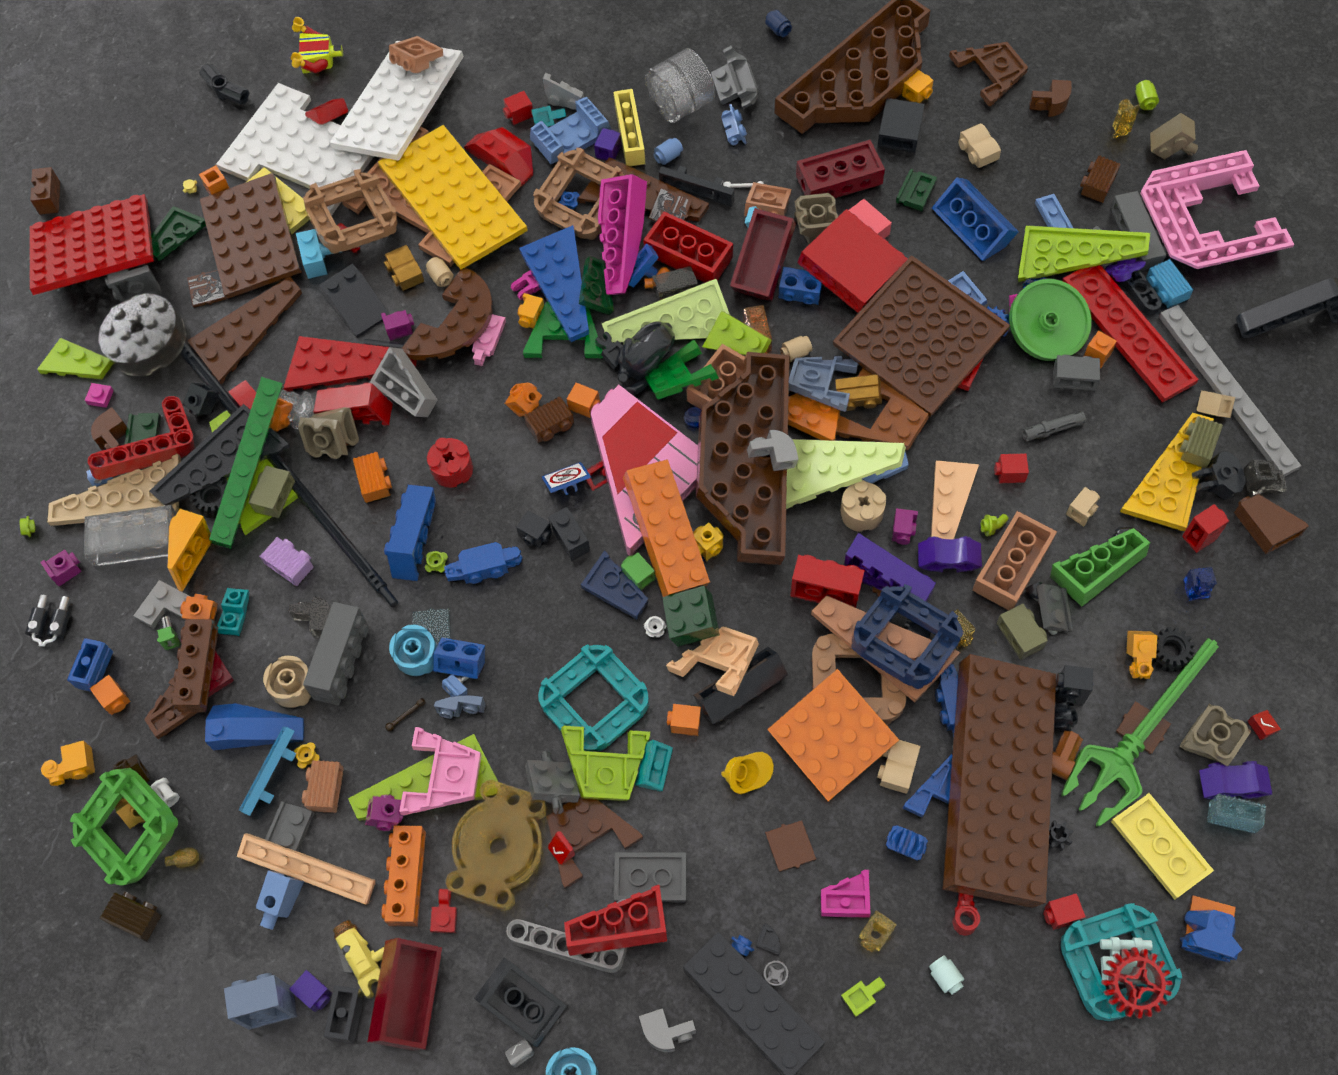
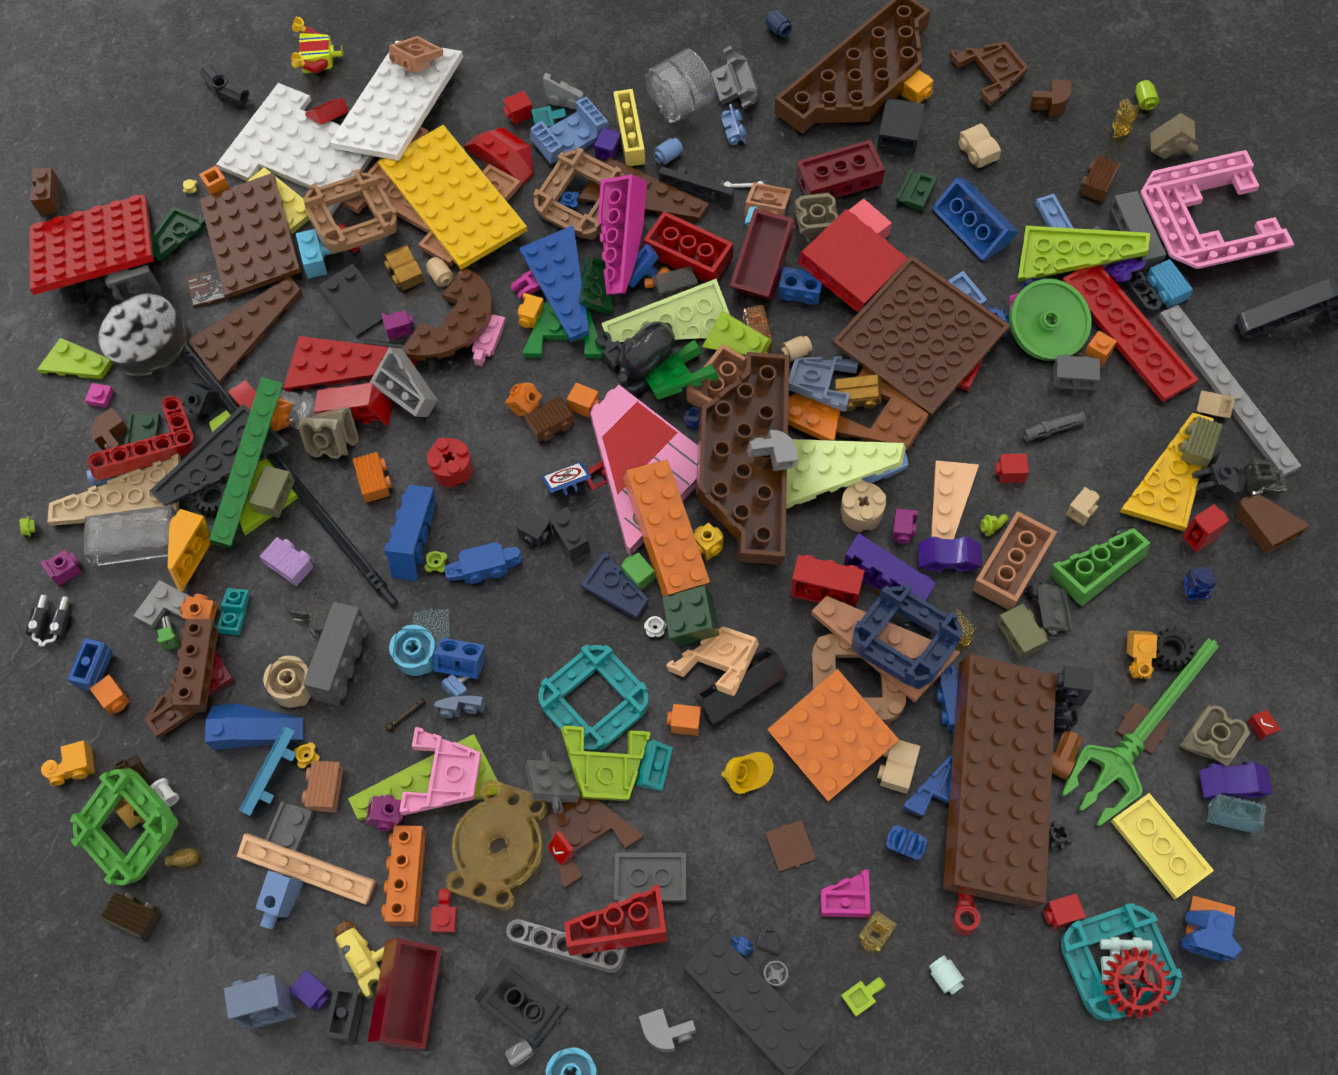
(670, 203): piece -> none

